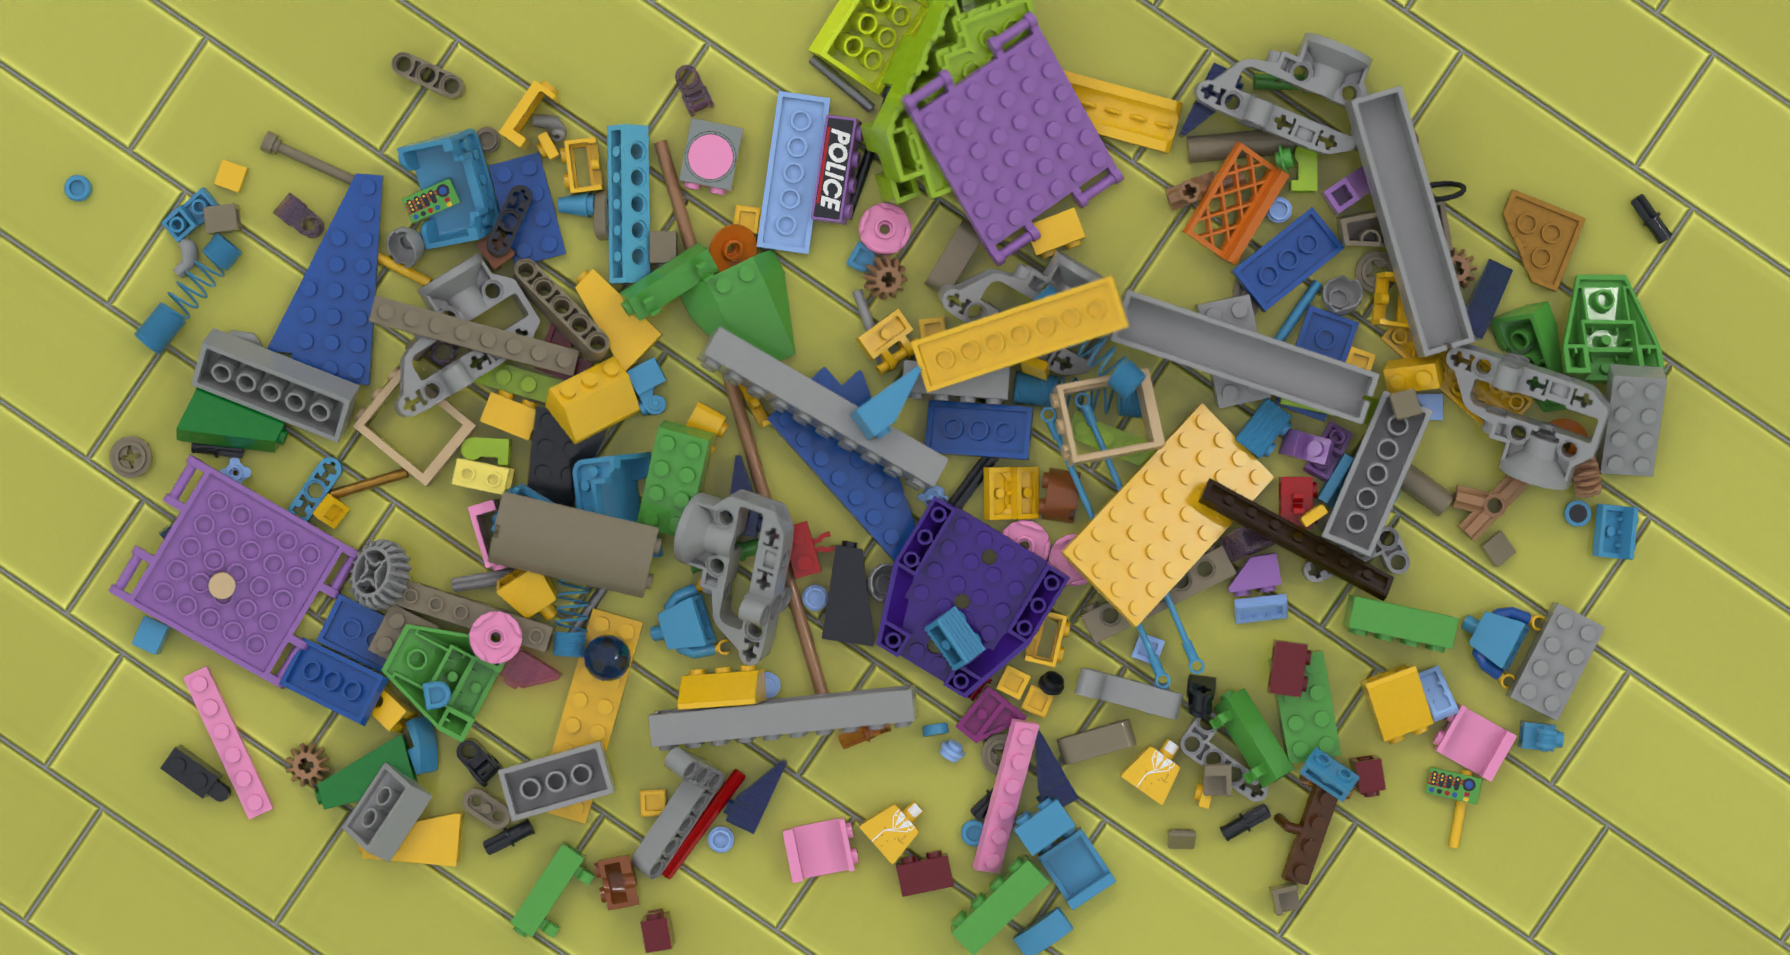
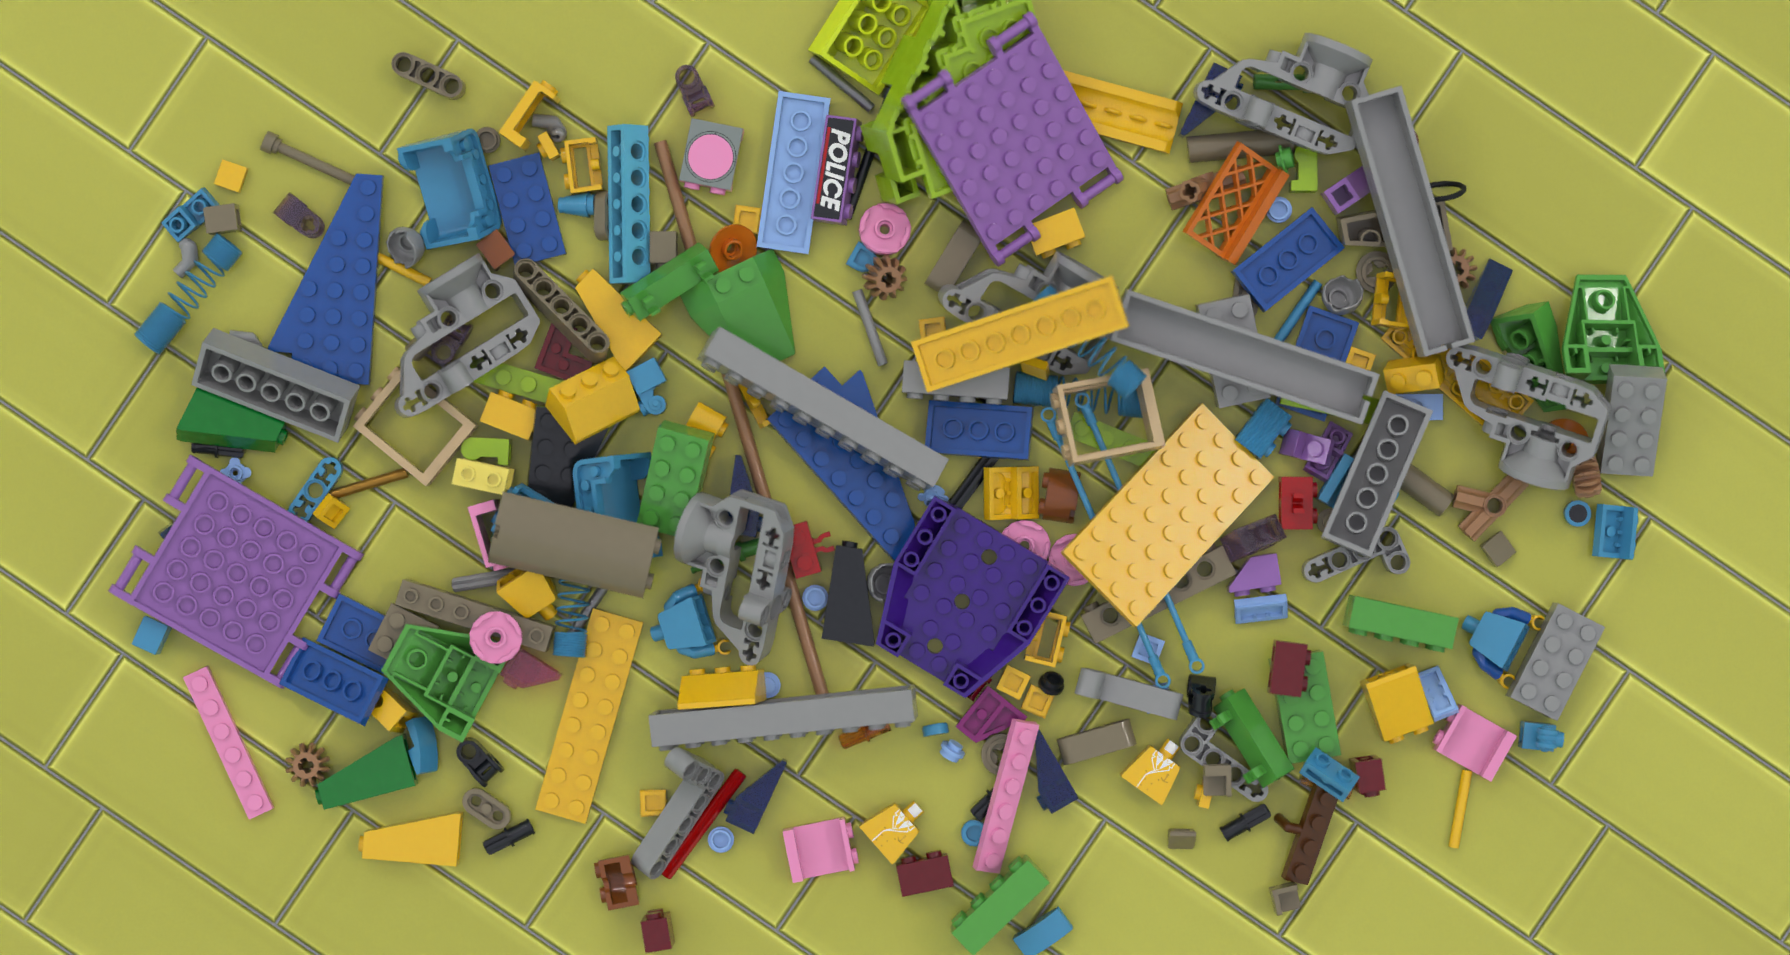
(78, 188): dark azure tile -> none
(121, 449): dark tan gear -> none
(196, 774): black brick -> none
(221, 585): tan tile -> none
(376, 573): light grey gear -> none
(387, 812): light grey slope -> none
(431, 200): tile -> none
(436, 694): dark azure tile -> none
(473, 336): dark tan plate -> none
(510, 200): black beam -> none
(547, 891): bright green brick -> none
(557, 780): light grey brick -> none
(607, 657): piece -> none
(884, 335): yellow plate -> none
(885, 407): dark azure slope -> none
(955, 638): dark azure brick -> none
(1043, 826): dark azure brick -> none
(1076, 867): dark azure panel -> none
(1296, 539): dark brown tile -> none
(1312, 515): yellow tile -> none
(1404, 404): dark tan slope -> none
(1454, 785): tile -> none
(1542, 237): pearl gold plate -> none
(1651, 218): black axle -> none

